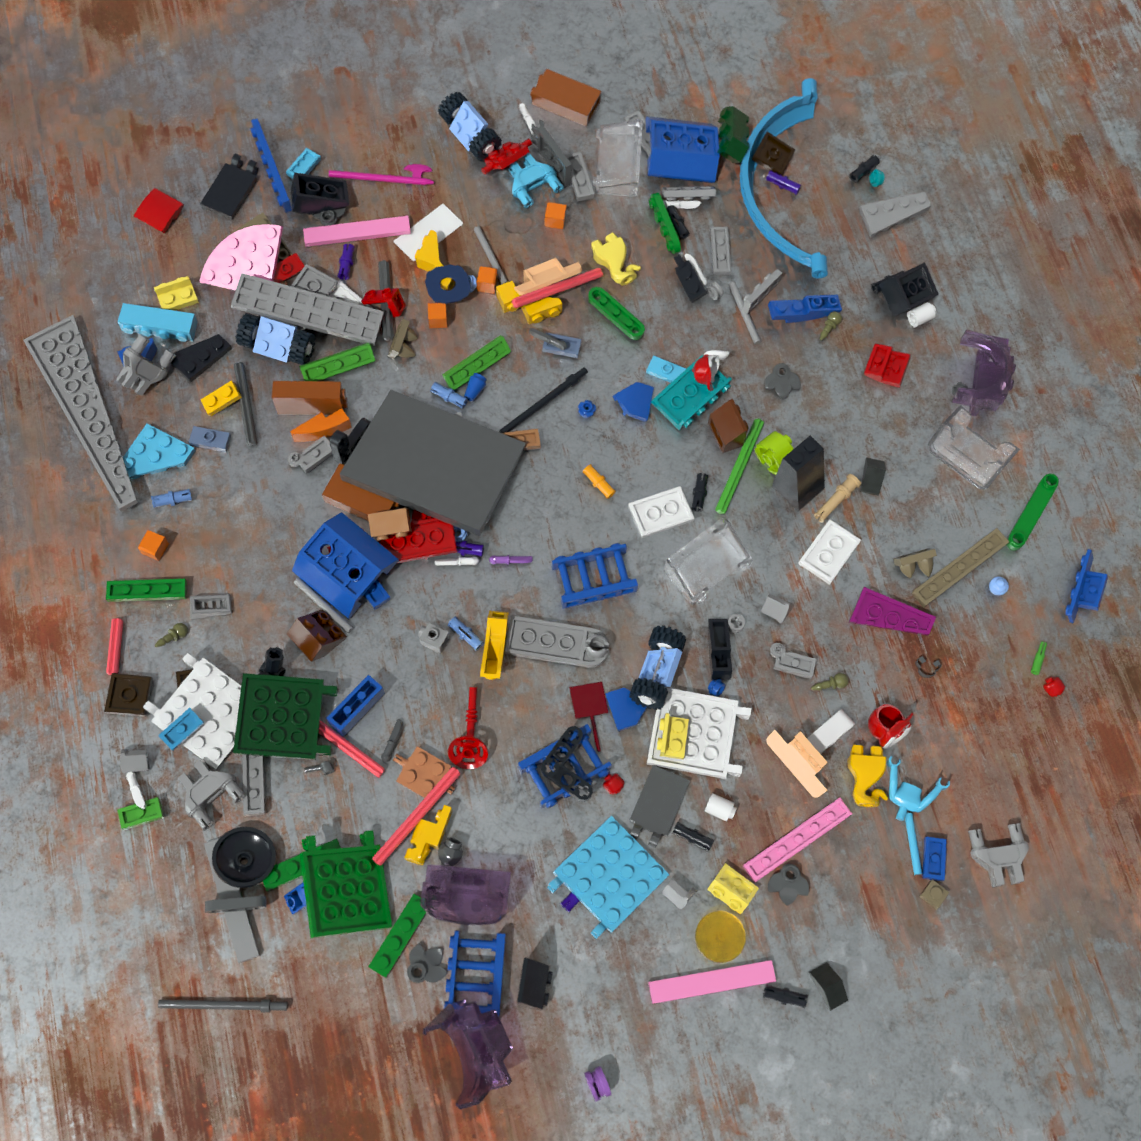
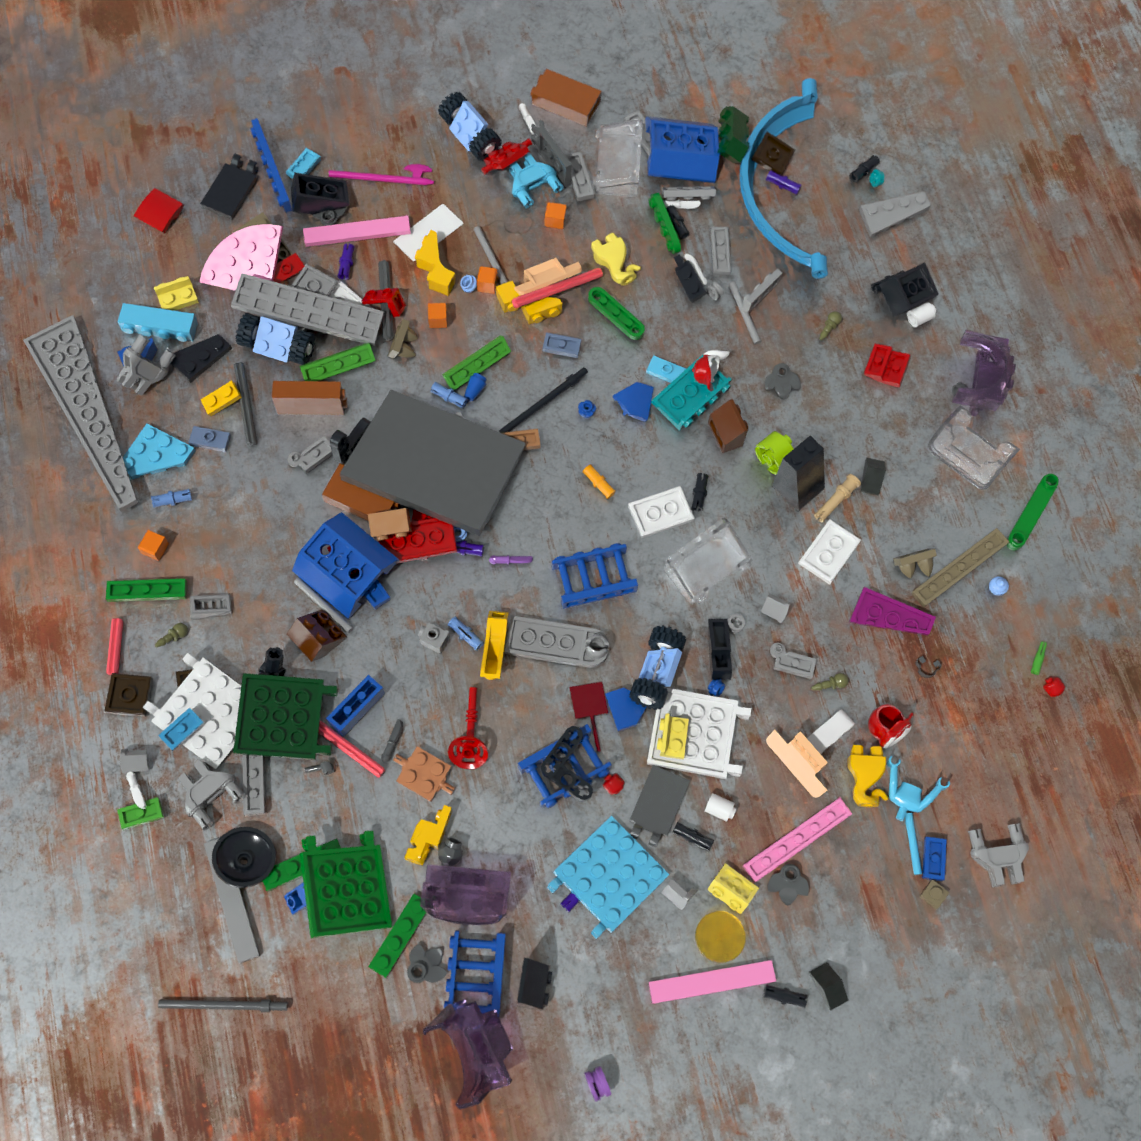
(235, 904): dark grey beam -> none
(321, 426): orange slope -> none
(415, 817): coral axle -> none
(443, 296): dark blue piece -> none
(455, 561): white piece -> none
(546, 338): dark grey piece -> none
(739, 466): bright green axle -> none
(809, 308): blue slope -> none
(1088, 589): blue bracket -> none

